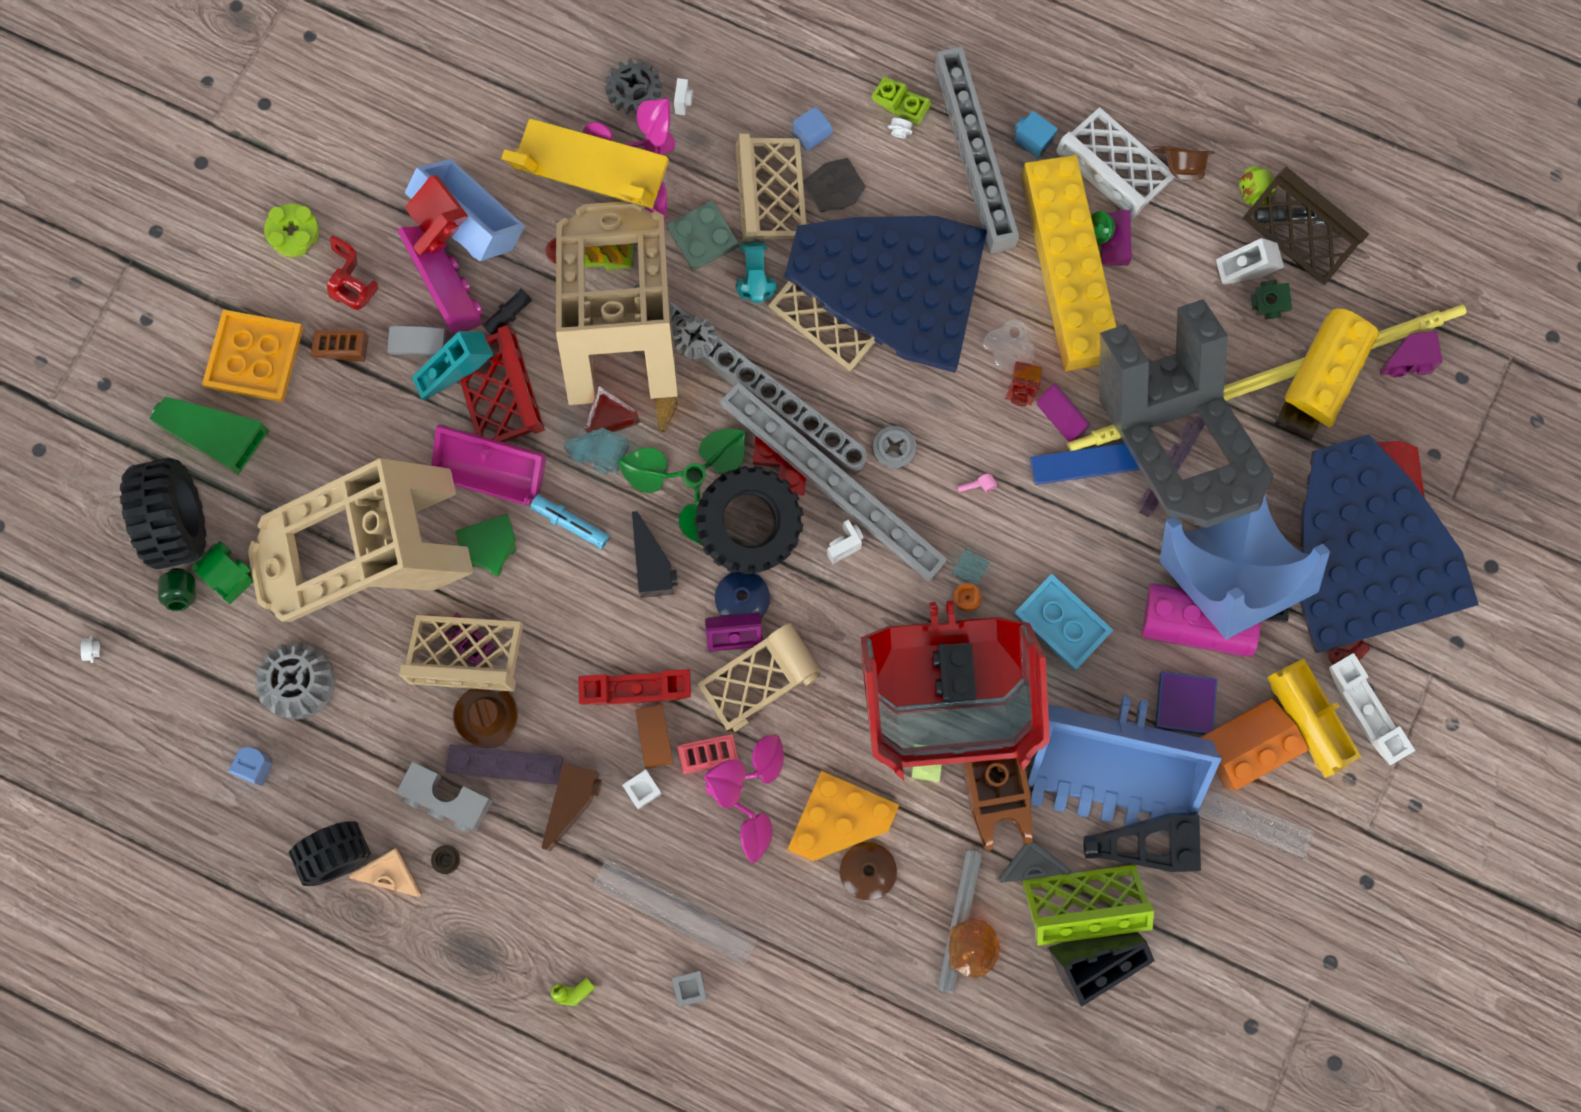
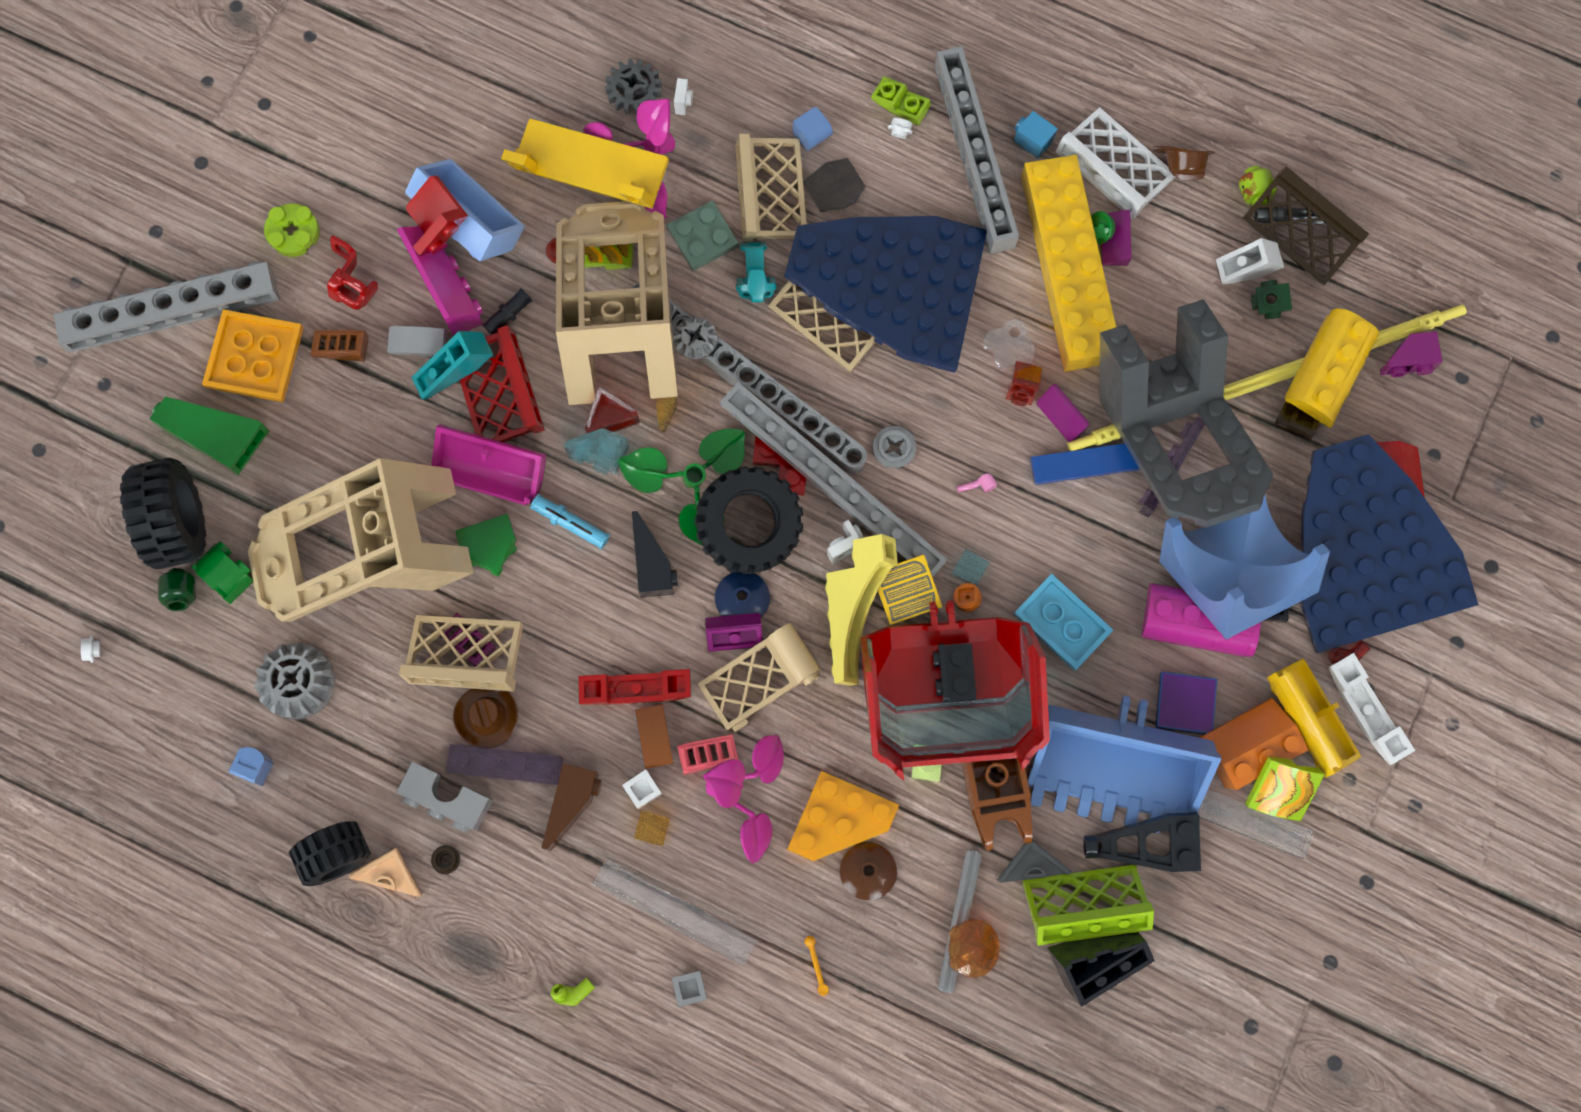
(75, 337): none -> light grey brick
(651, 828): none -> clear yellow slope
(822, 988): none -> light orange hinge
(850, 598): none -> light yellow arch
(908, 590): none -> tile
(1284, 788): none -> slope

